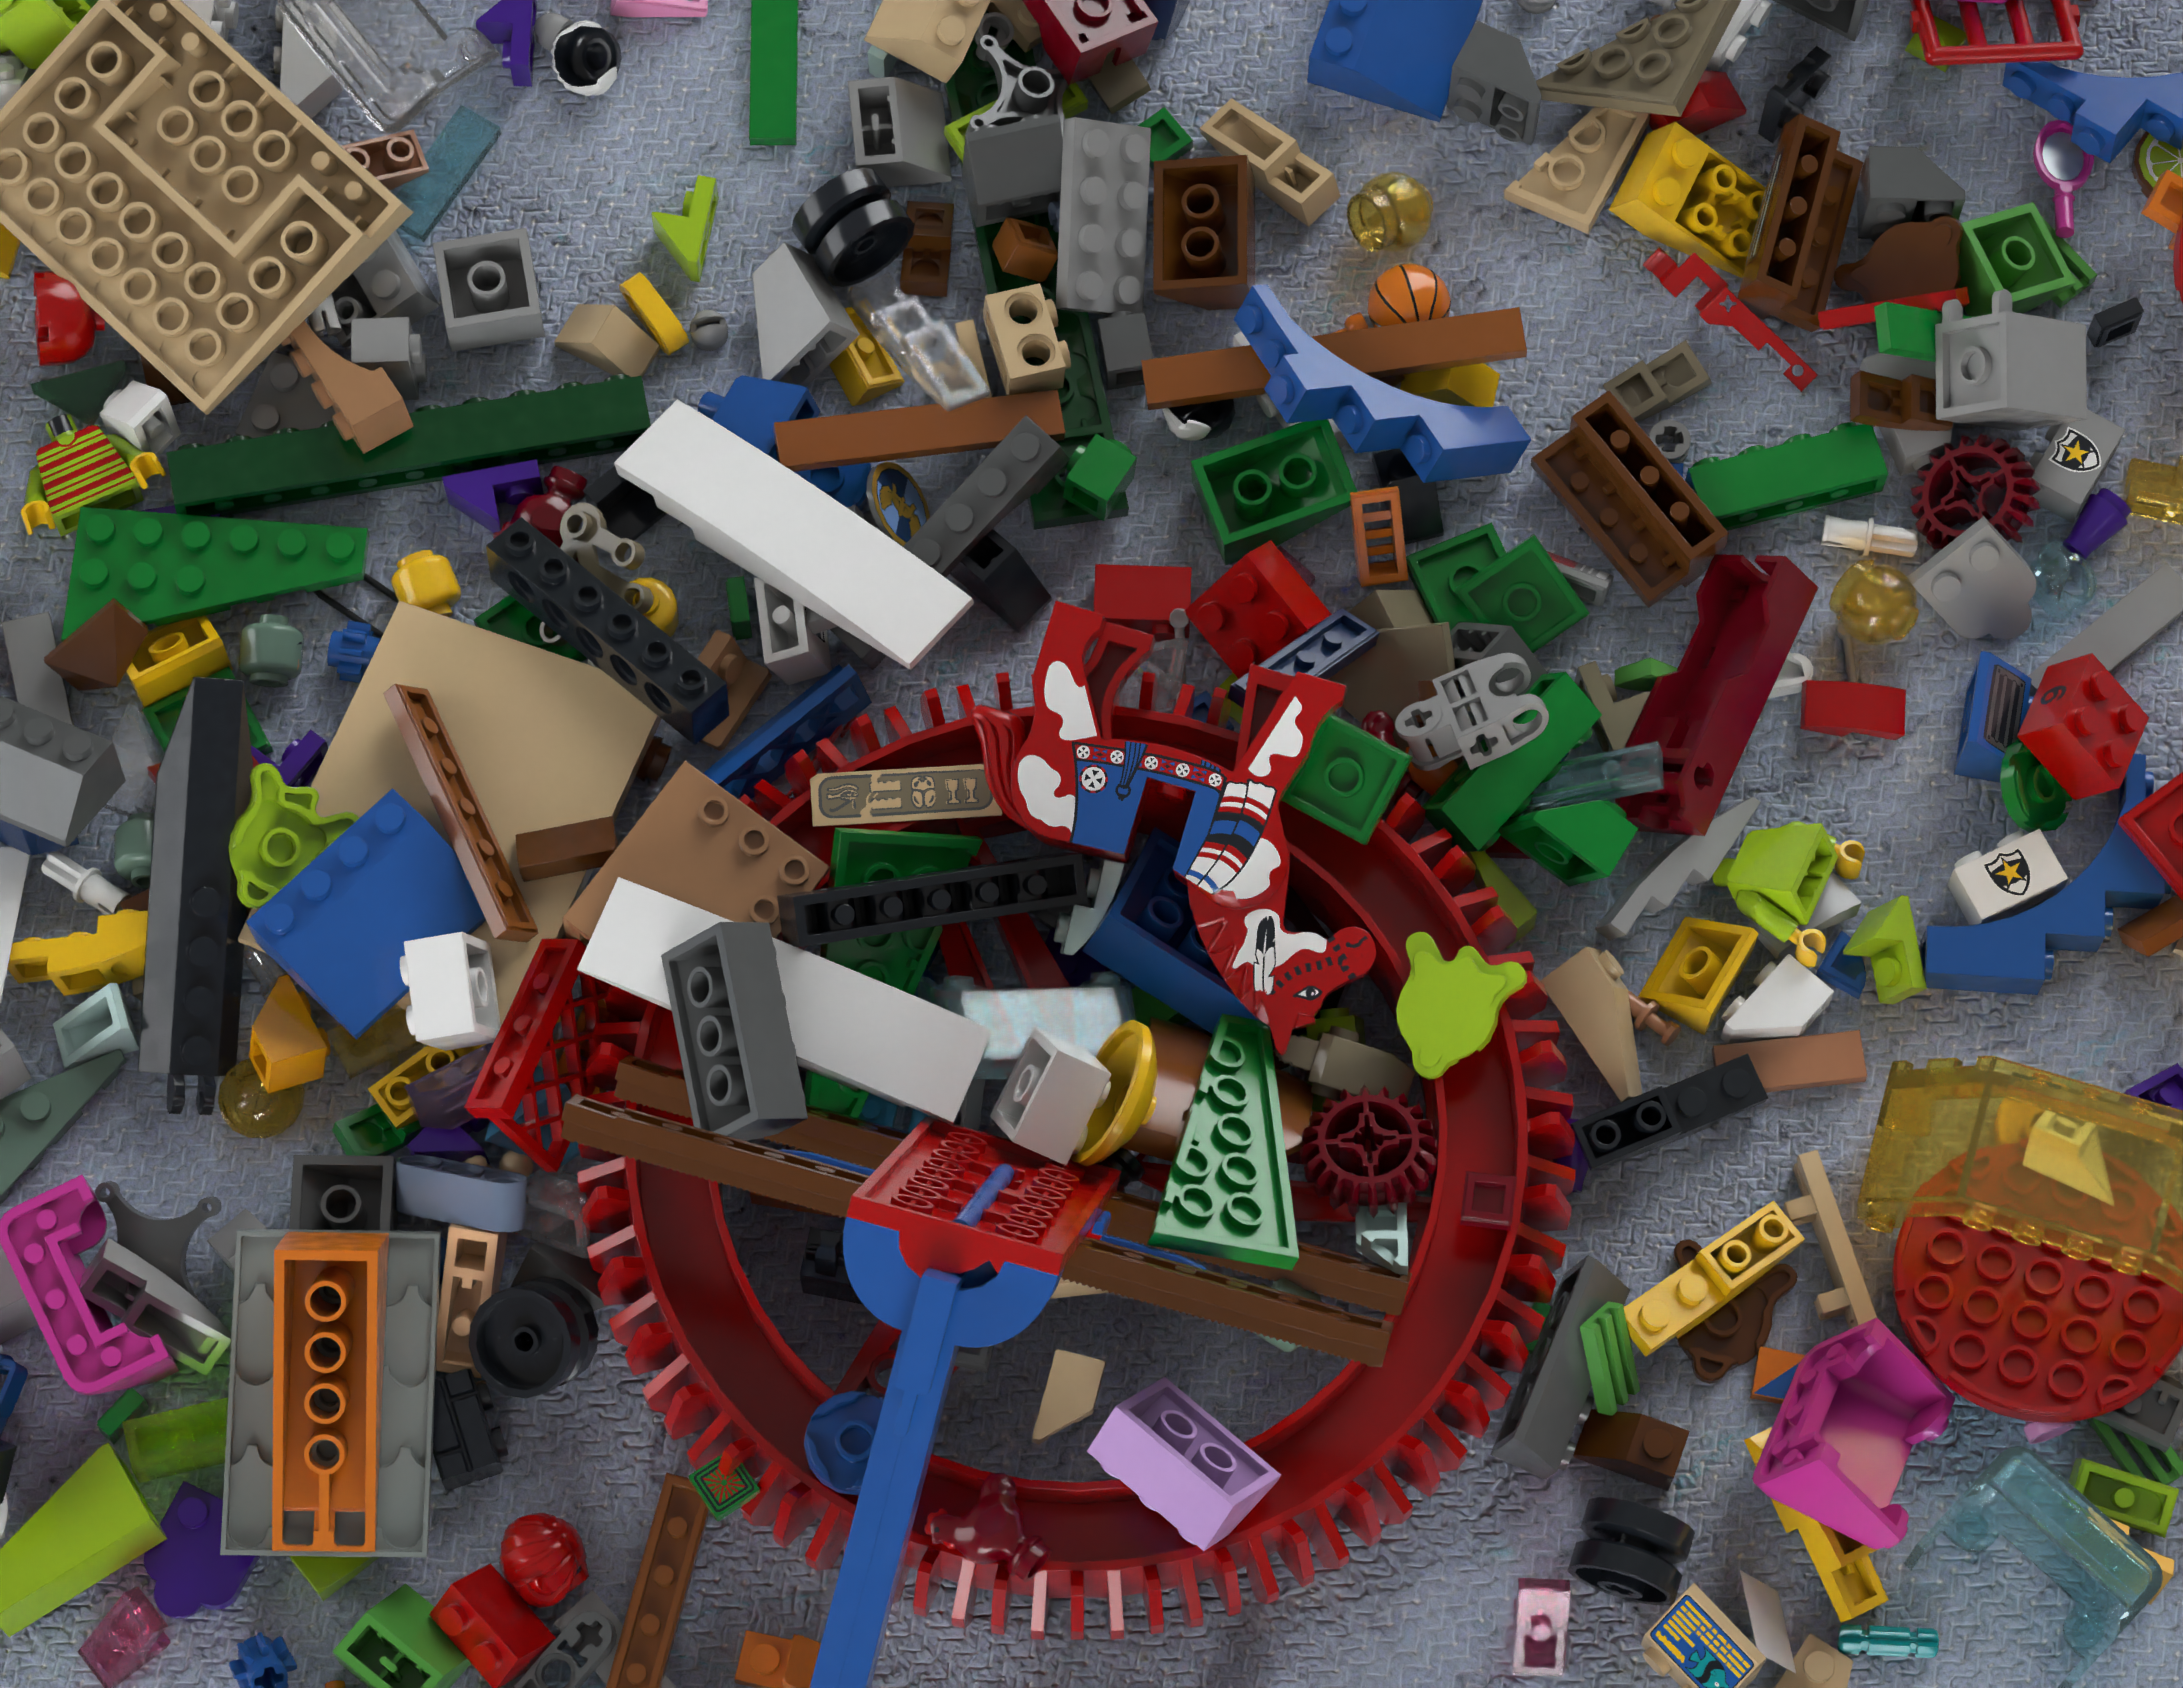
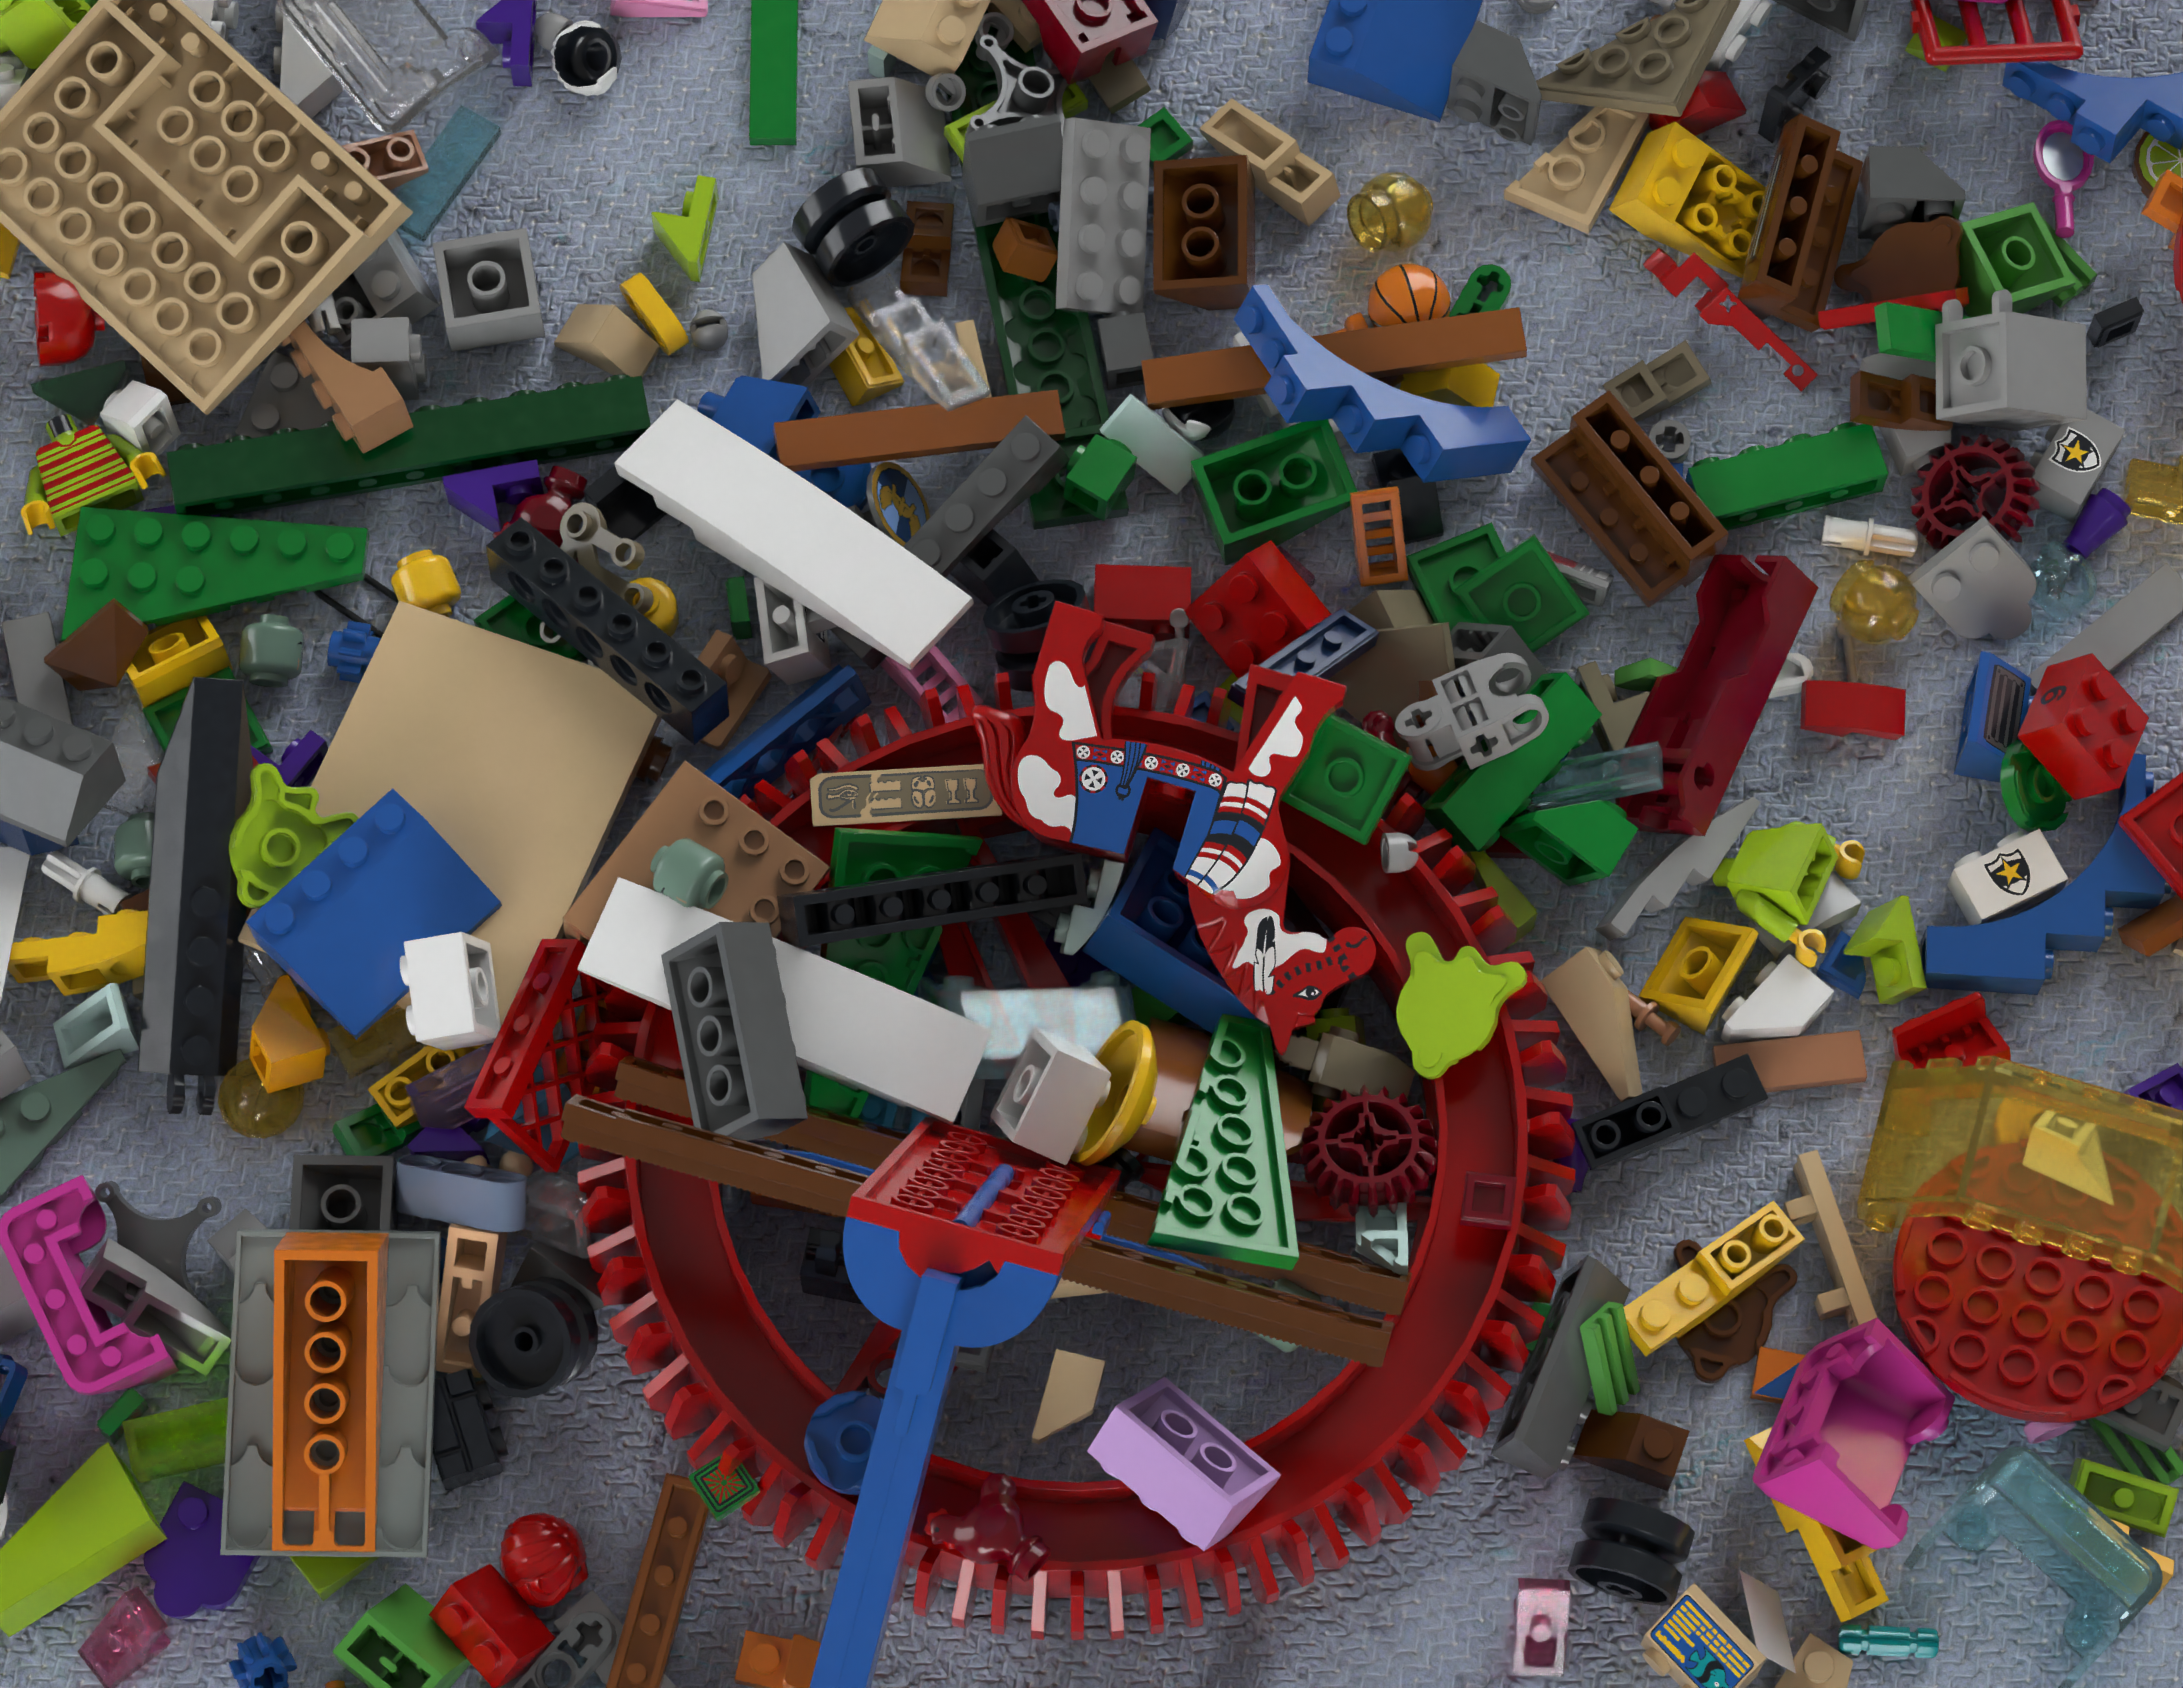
(461, 813): dark orange tile -> none
(565, 848): reddish brown slope -> none
(689, 874): none -> sand green head
(945, 671): none -> bright pink slope
(949, 84): none -> light grey hinge
(1017, 342): tan brick -> none
(1019, 624): none -> black wheel
(1153, 442): none -> light aqua slope
(1397, 852): none -> light grey hinge
(1469, 299): none -> green beam
(1950, 1031): none -> red bracket

